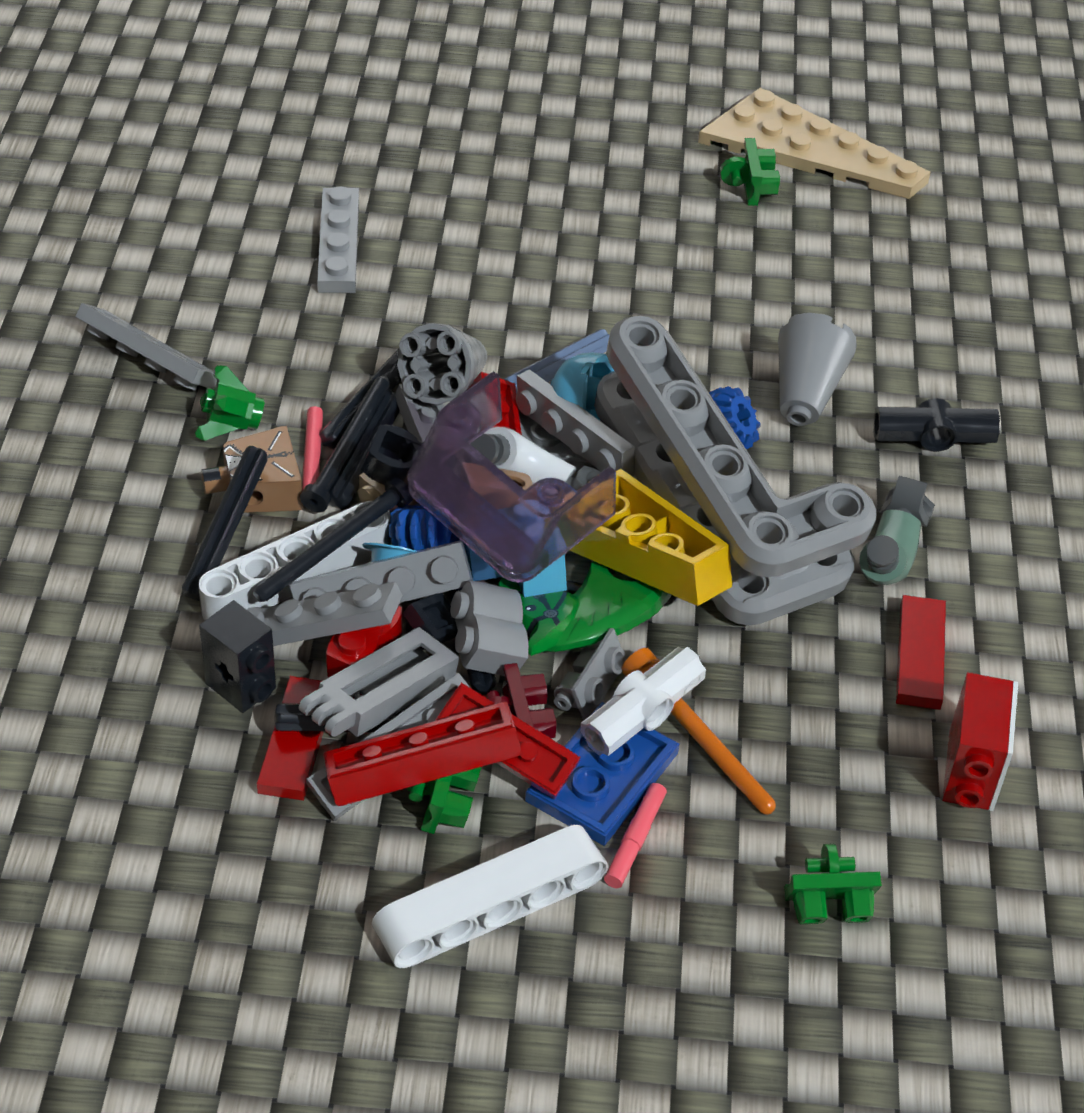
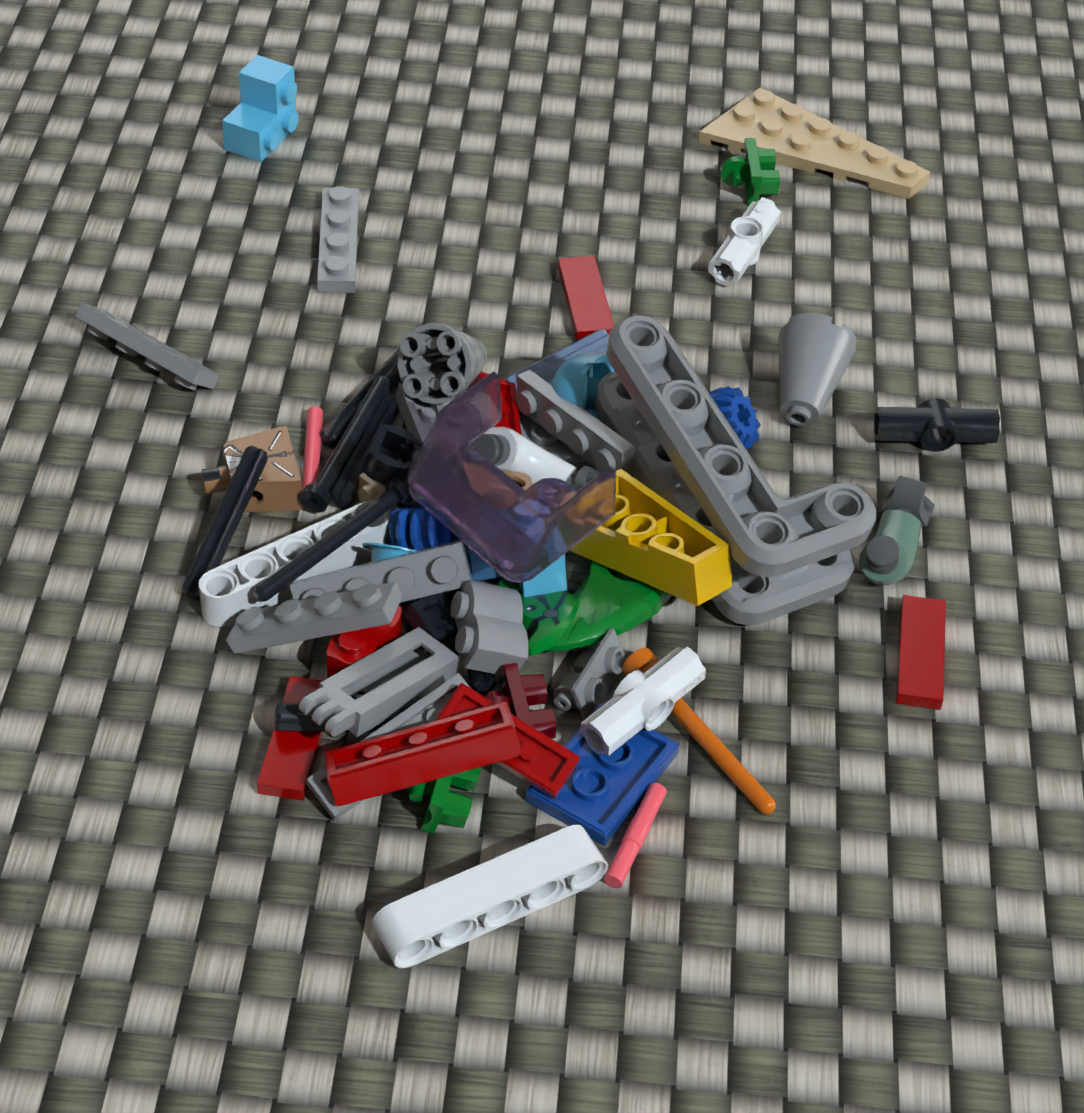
(228, 406): green rock -> none
(238, 656): black brick -> none
(265, 109): none -> medium azure brick
(584, 295): none -> tile
(744, 241): none -> white piece
(812, 890): green hips -> none
(980, 741): red piece -> none

